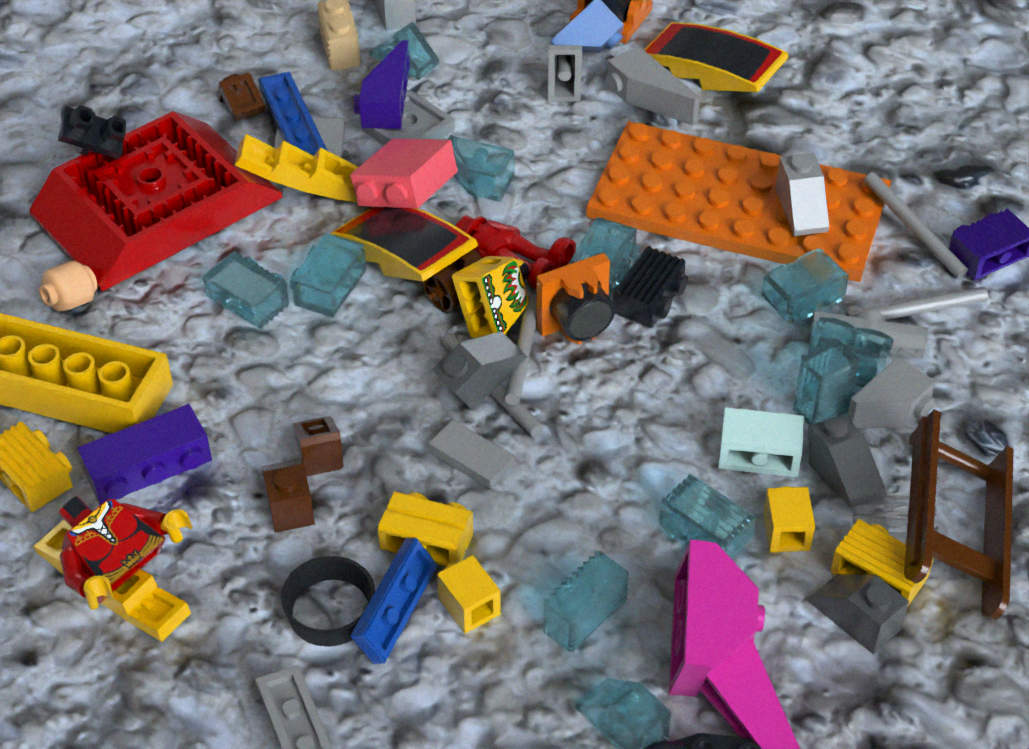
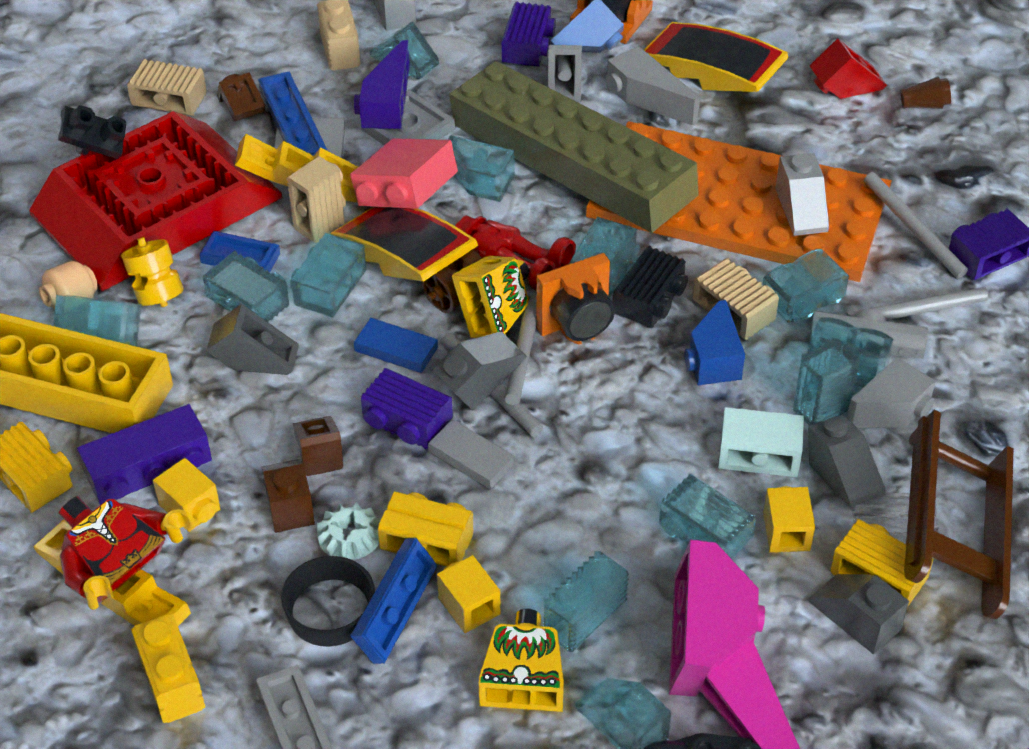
(98, 318): none -> clear light blue brick
(151, 267): none -> yellow wheel
(167, 87): none -> tan brick
(168, 668): none -> yellow brick
(188, 490): none -> yellow brick
(222, 244): none -> blue tile
(251, 344): none -> dark grey slope
(316, 198): none -> tan brick
(359, 542): none -> light aqua gear
(396, 345): none -> blue tile
(406, 408): none -> dark purple brick
(523, 666): none -> torso
(527, 34): none -> dark purple brick
(576, 146): none -> olive brick
(715, 348): none -> blue slope
(749, 301): none -> tan brick
(845, 72): none -> red slope
(928, 94): none -> reddish brown cone

